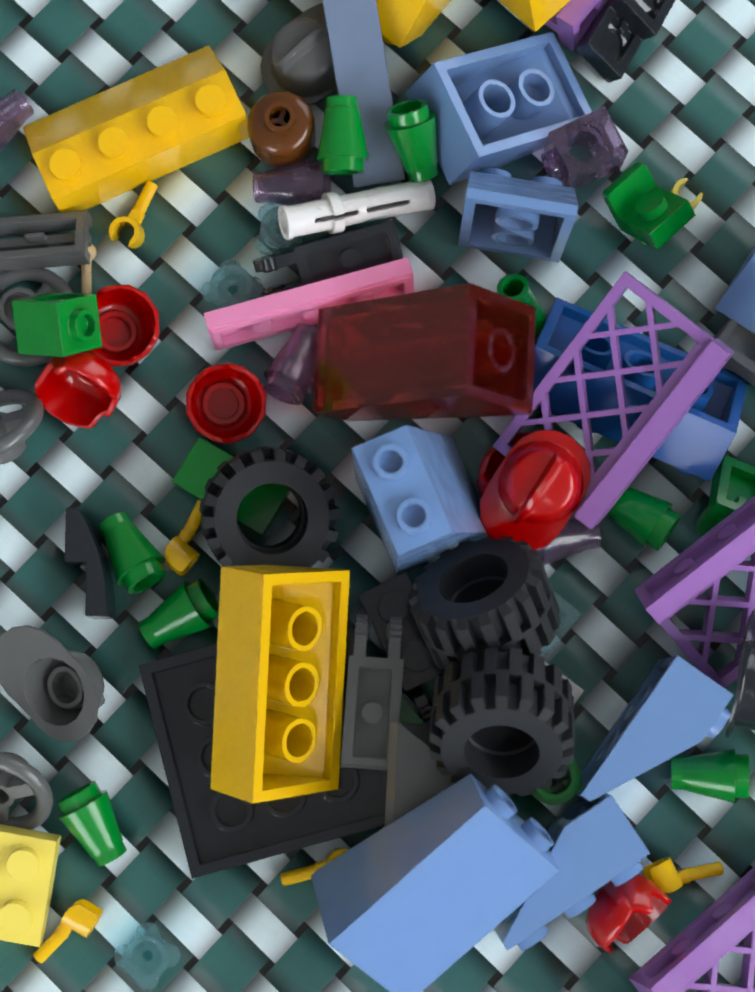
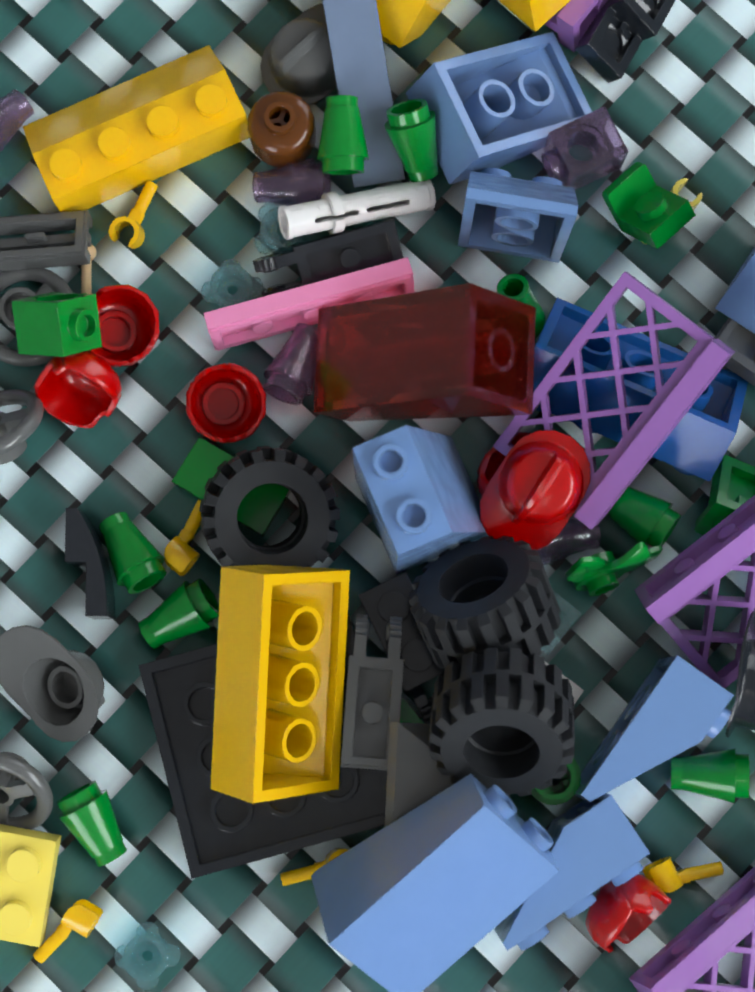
(601, 570): none -> green plate

